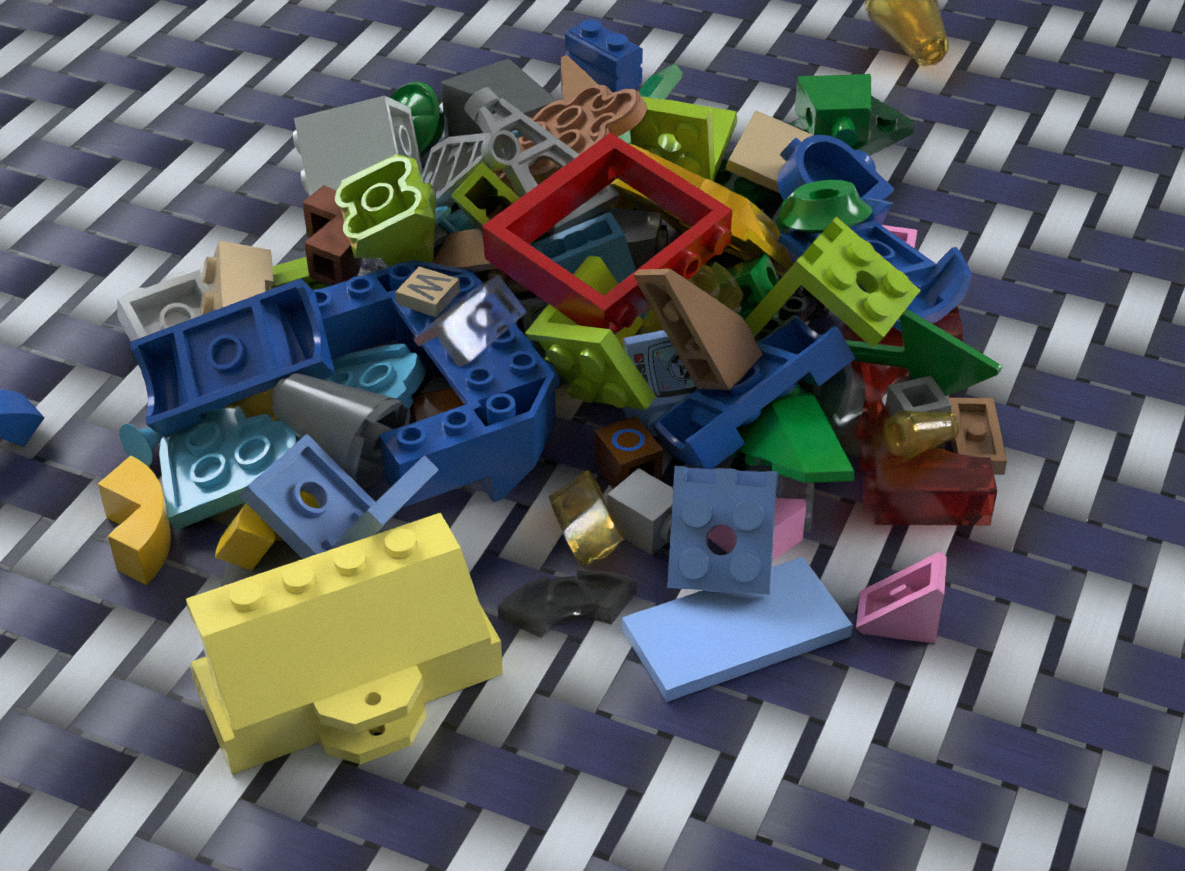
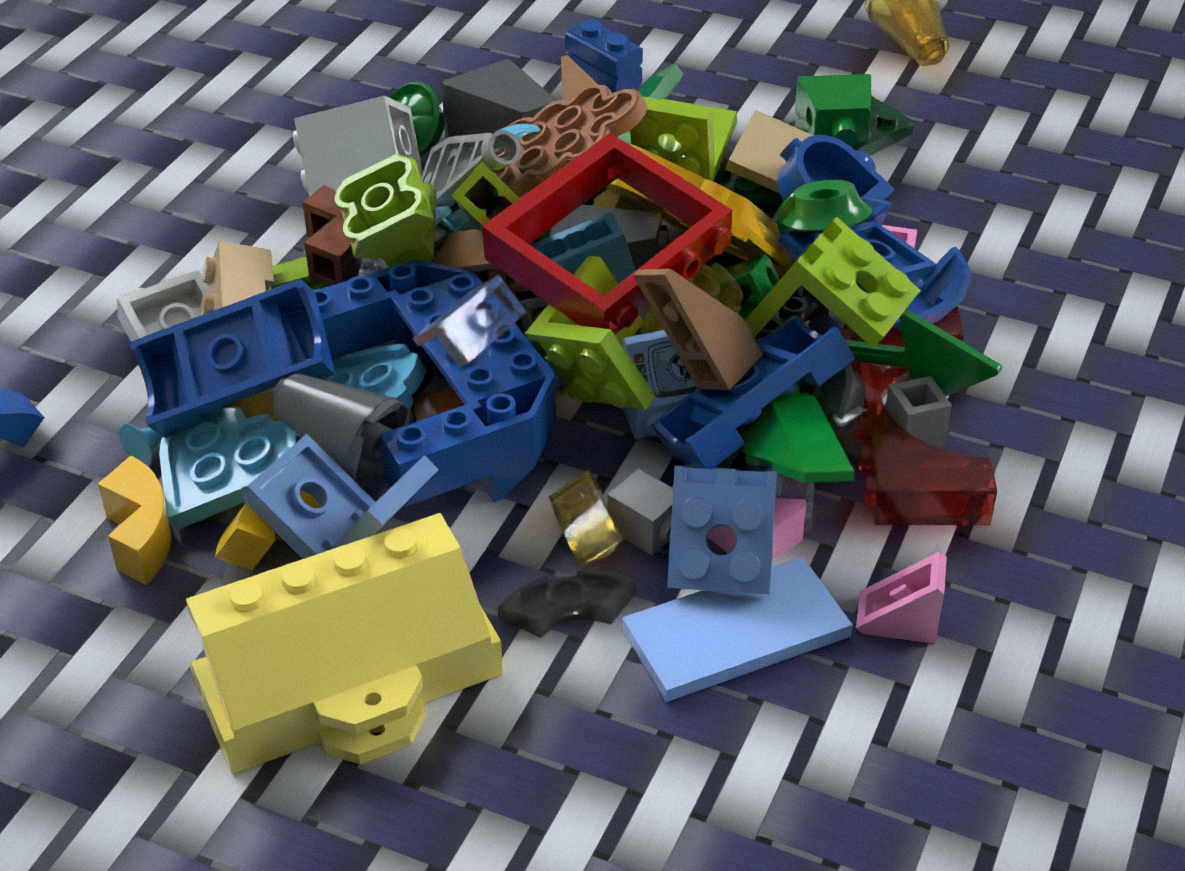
(427, 291): tan tile -> none
(498, 114): light grey plate -> none
(624, 449): reddish brown brick -> none
(918, 431): clear yellow cone -> none
(979, 431): medium nougat plate -> none

